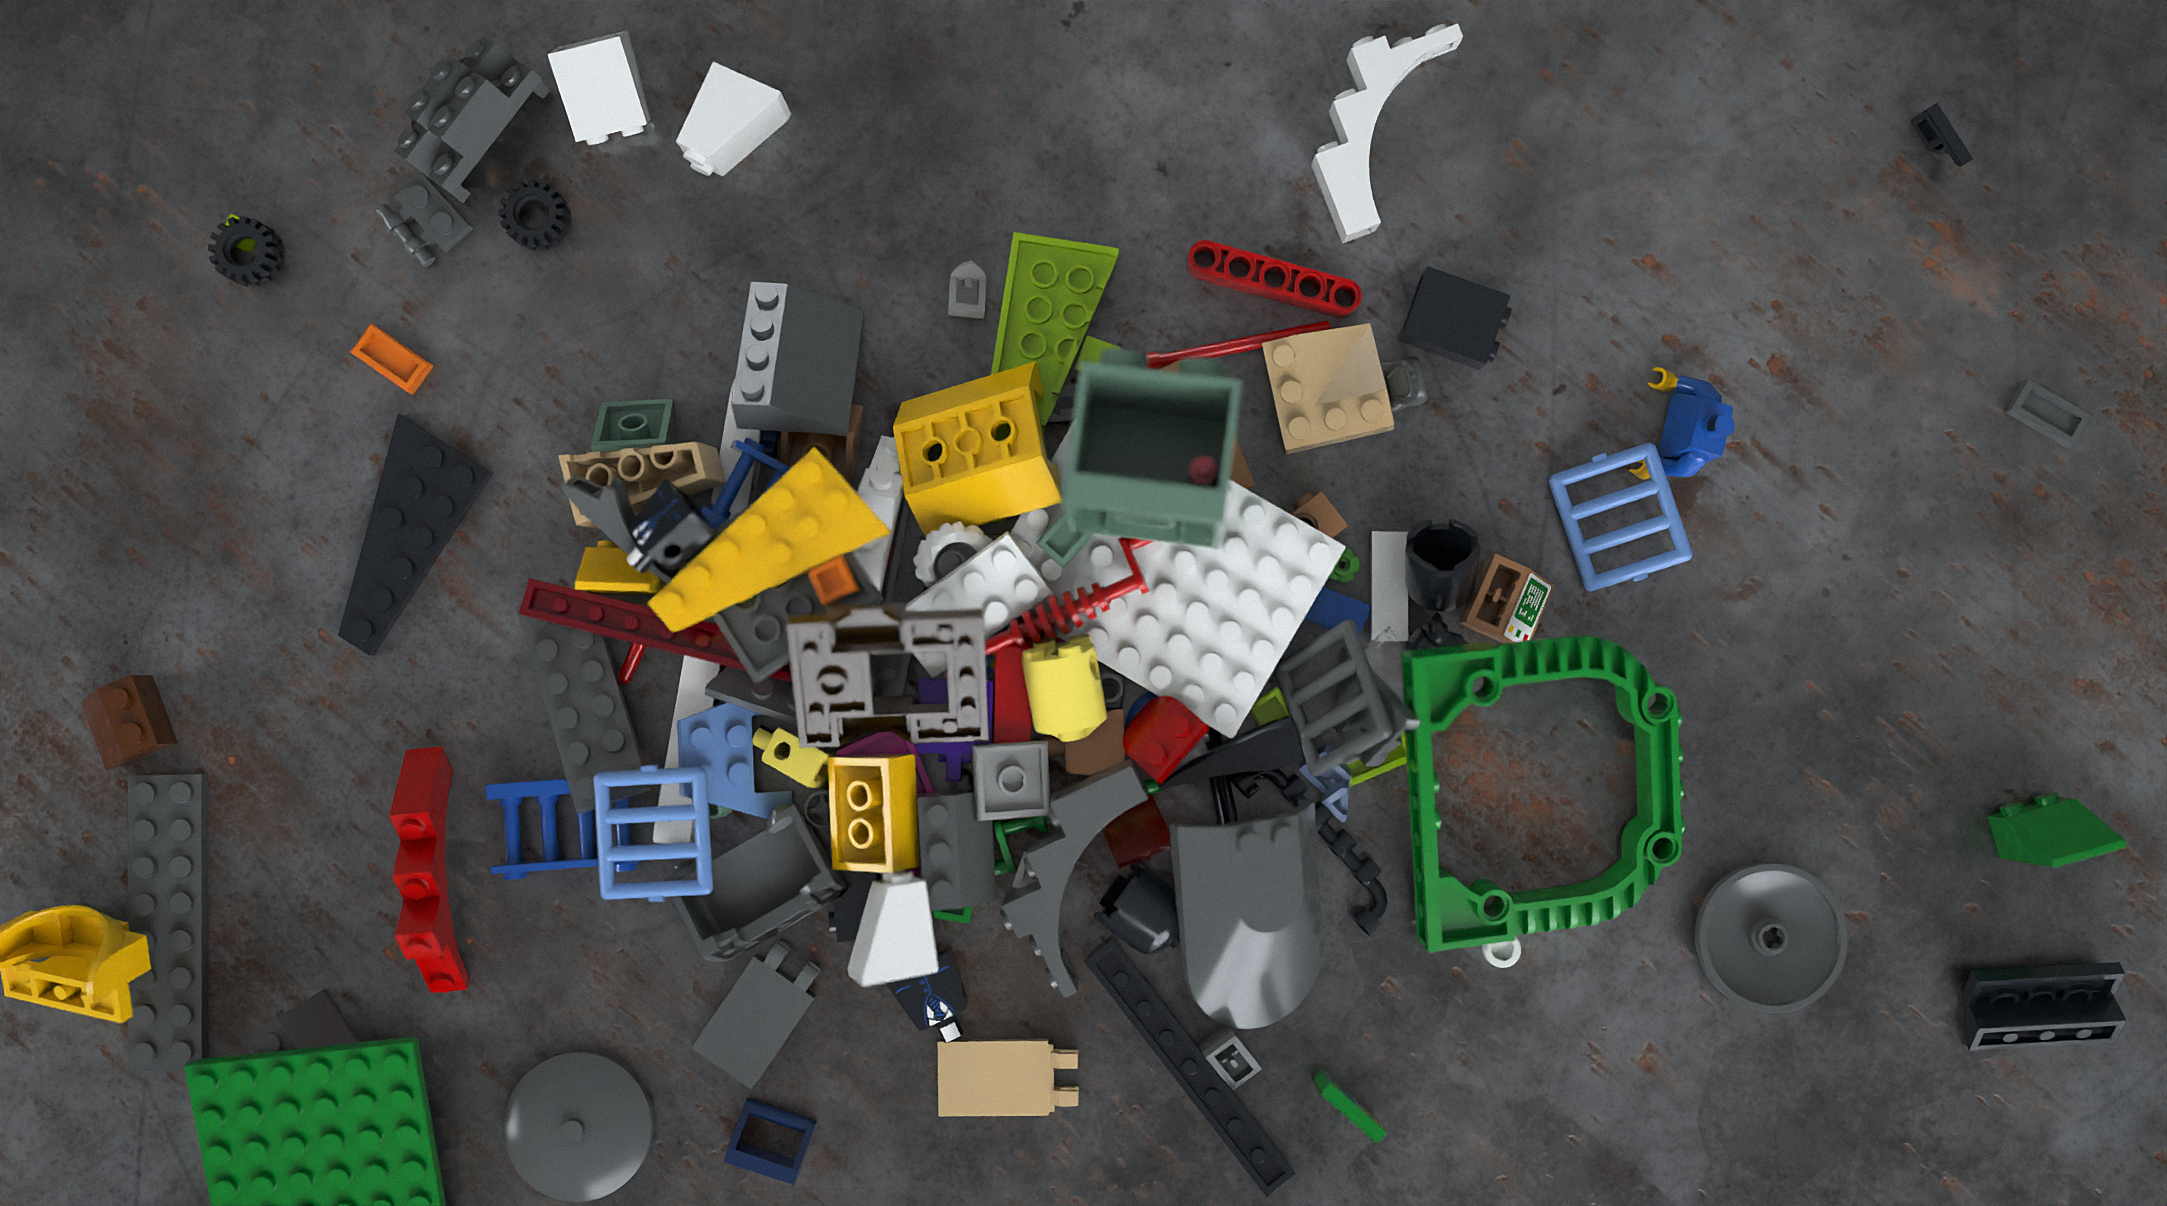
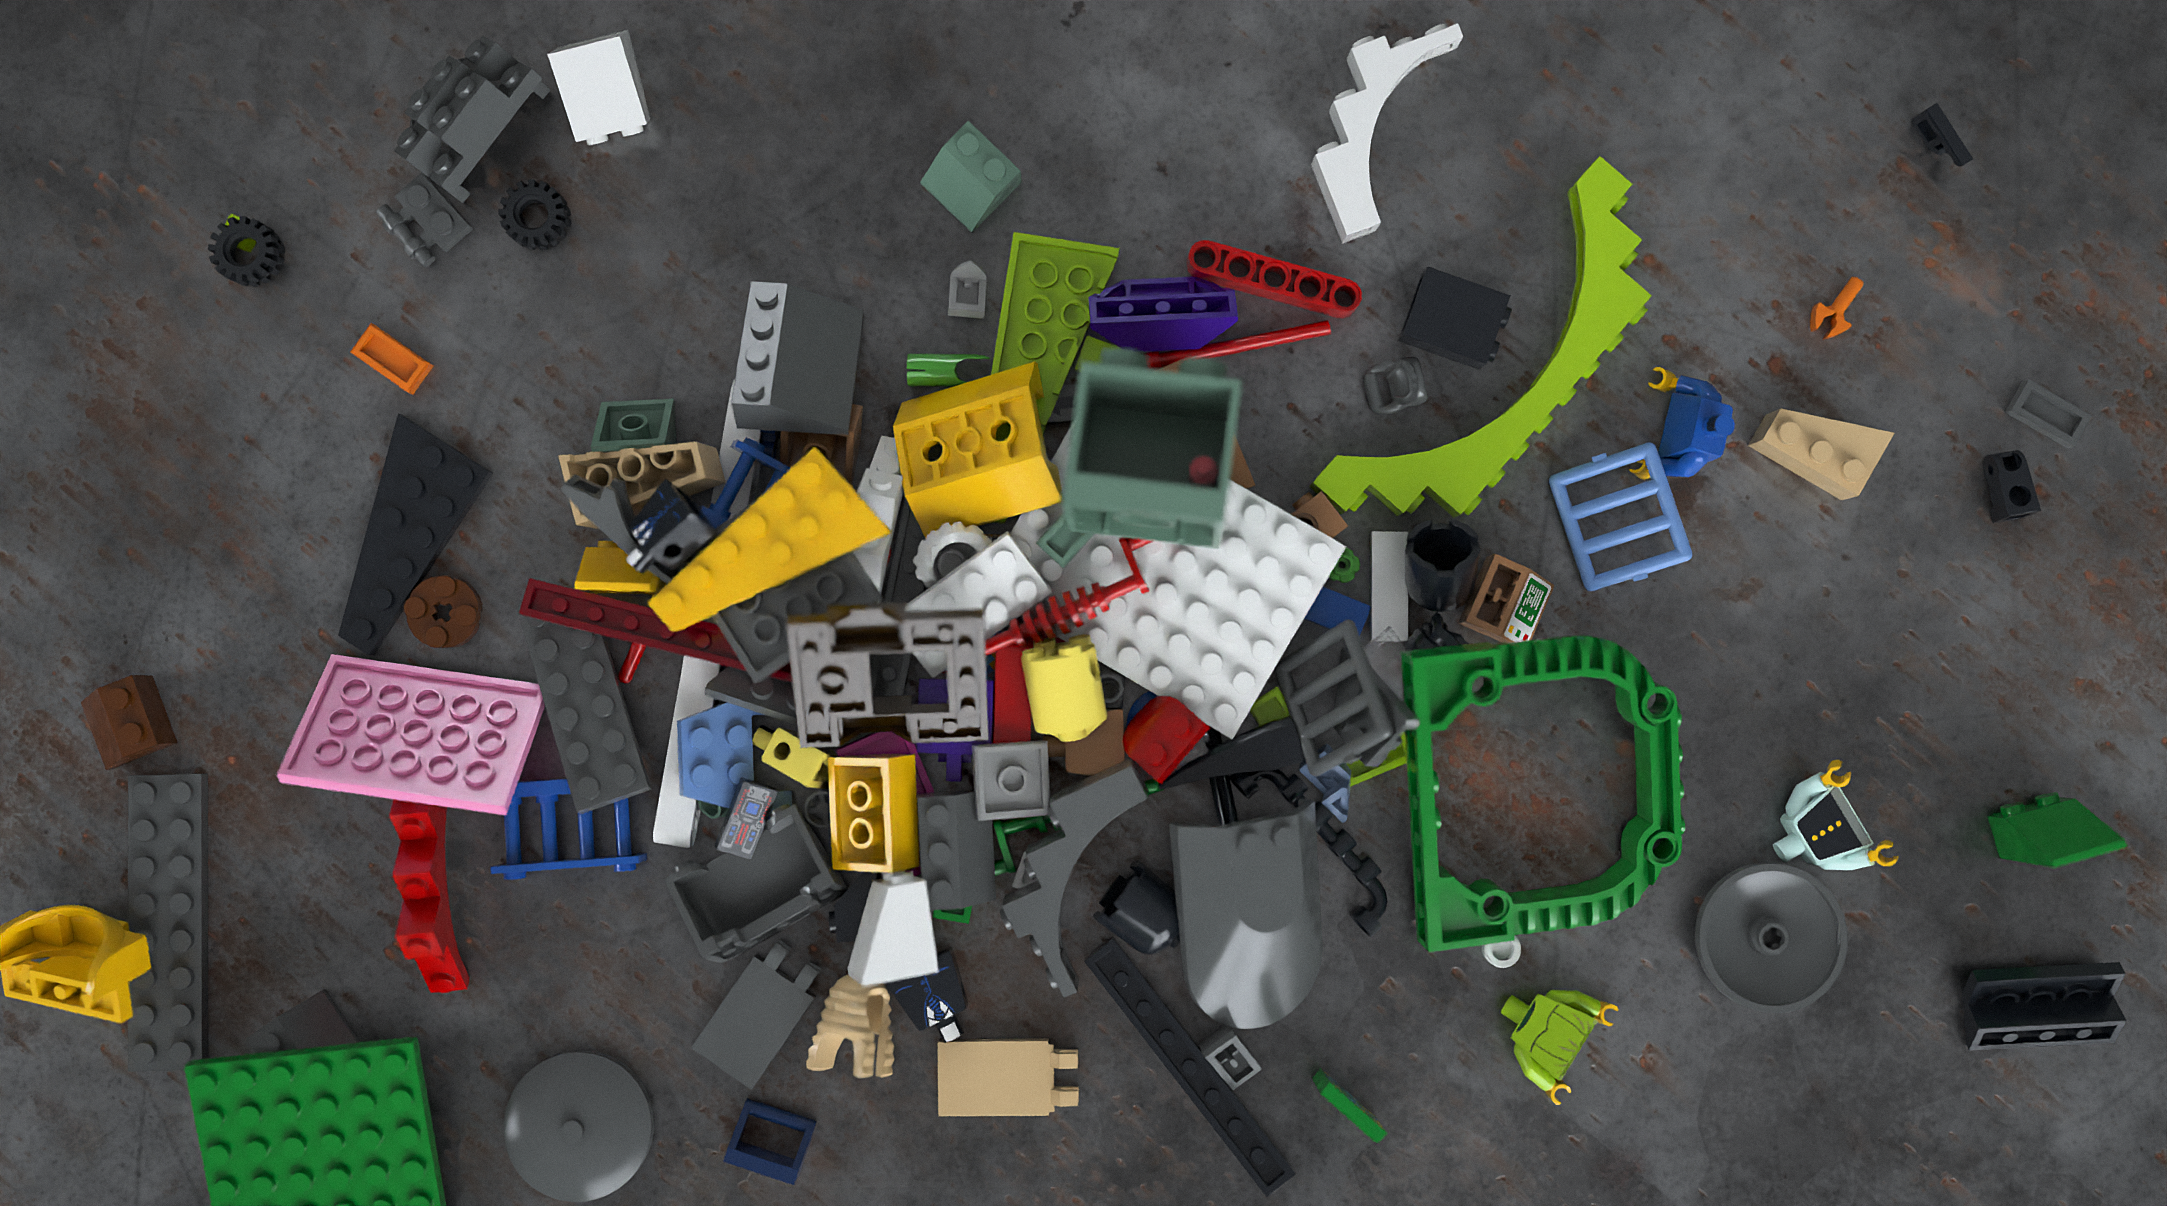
(415, 734): none -> bright pink plate
(422, 611): none -> reddish brown plate
(609, 854): medium blue bar -> none
(729, 120): white slope -> none
(746, 818): none -> tile
(833, 580): orange tile -> none
(854, 1014): none -> tan hair
(937, 369): none -> bright green piece
(971, 177): none -> sand green slope
(1137, 833): clear red piece -> none
(1162, 313): none -> dark purple wedge
(1328, 387): tan slope -> none
(1553, 1033): none -> lime torso
(1599, 310): none -> lime arch
(1822, 450): none -> tan wedge
(1826, 827): none -> torso
(1836, 310): none -> orange bar
(2010, 486): none -> black leg

